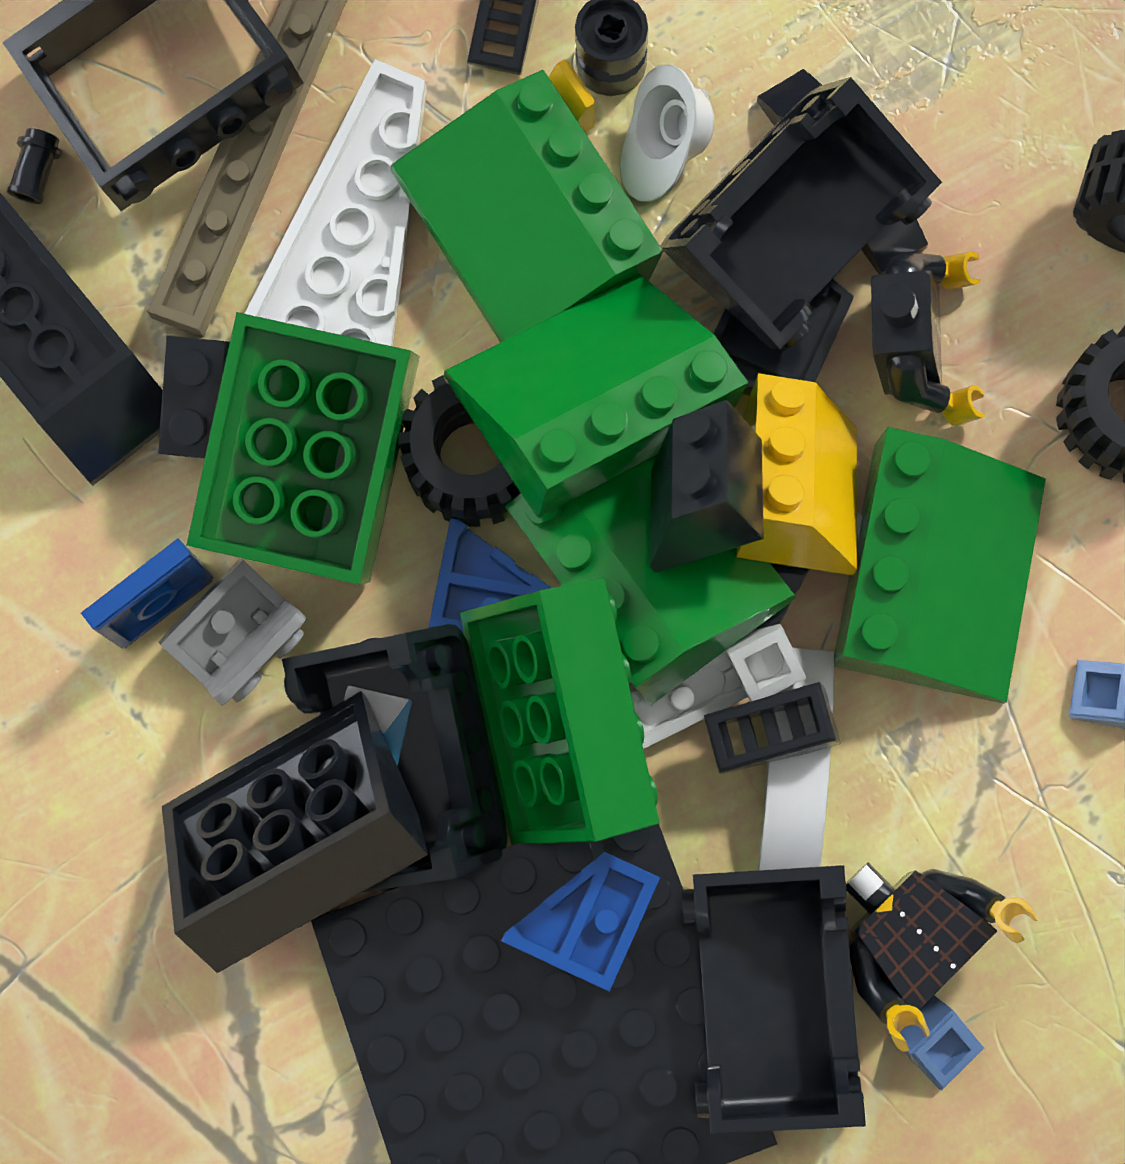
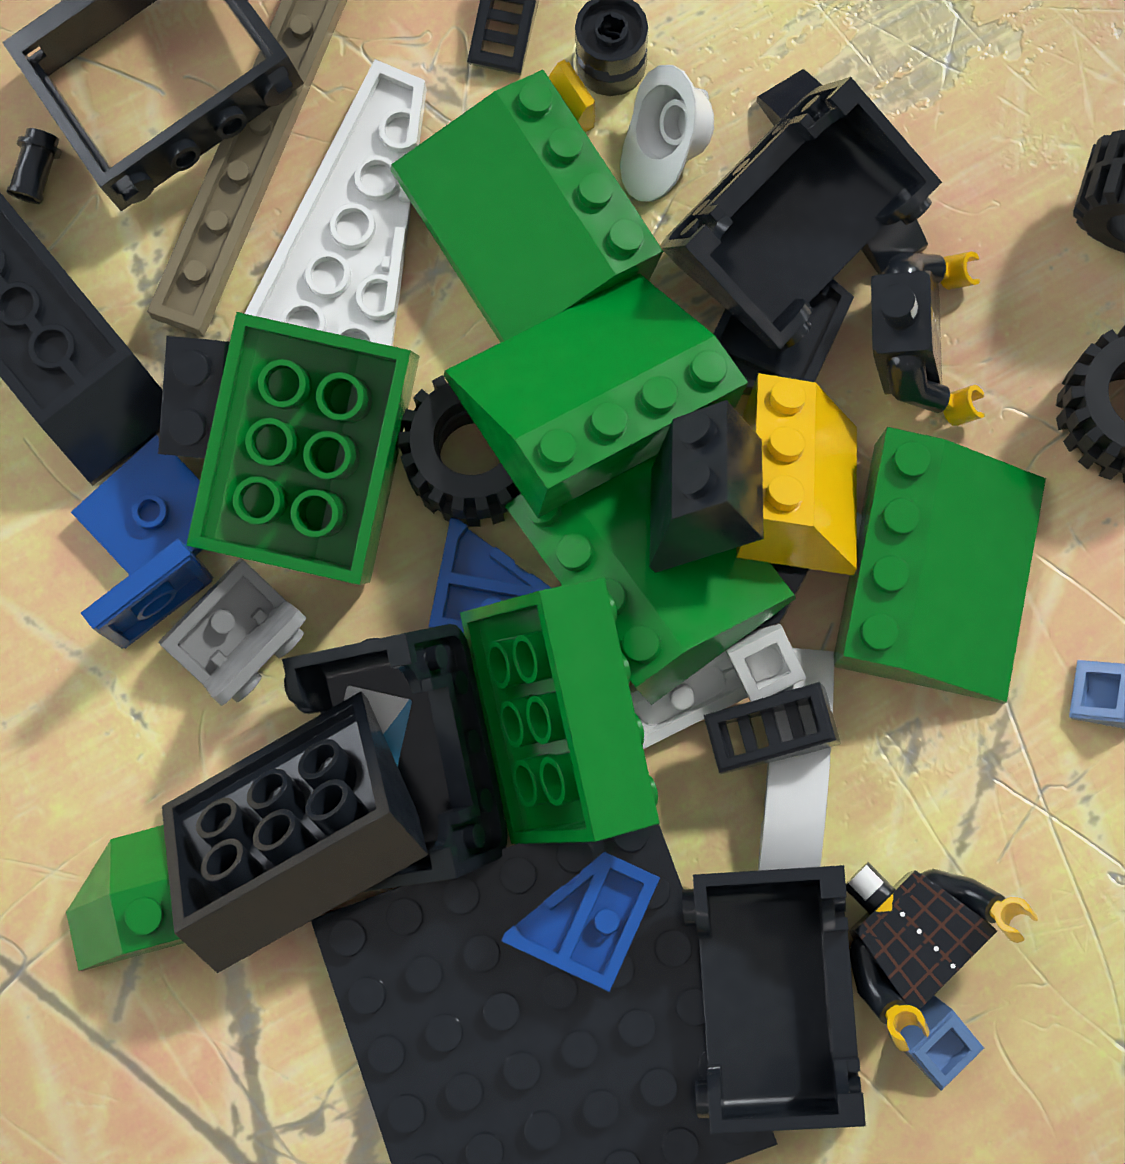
(124, 902): none -> green slope
(141, 507): none -> blue plate

